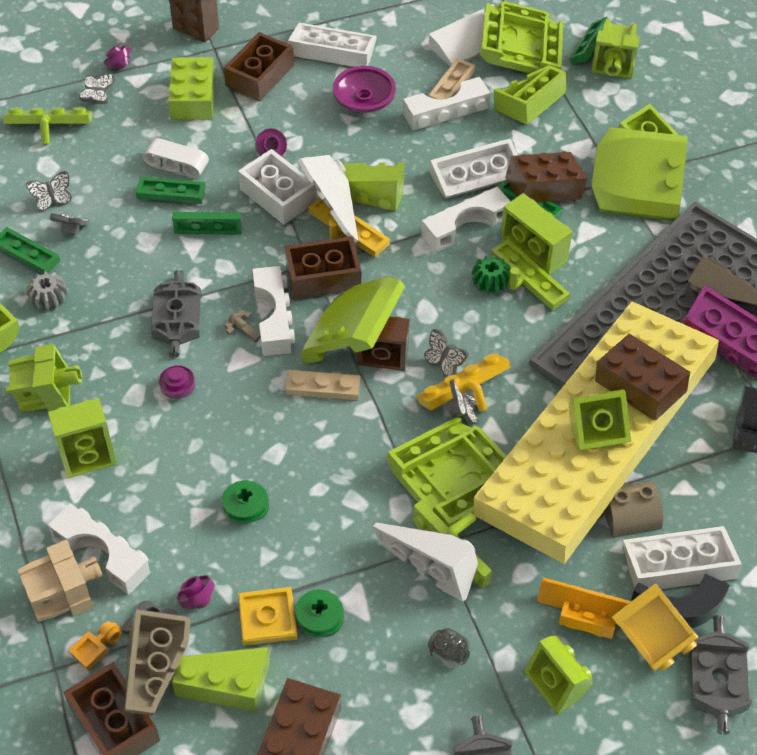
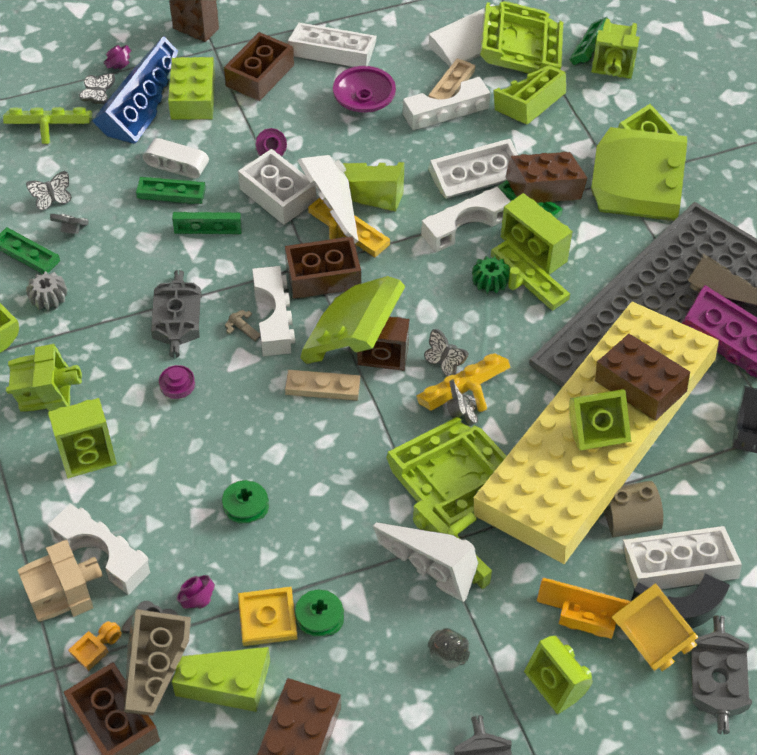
(136, 99): none -> blue wedge

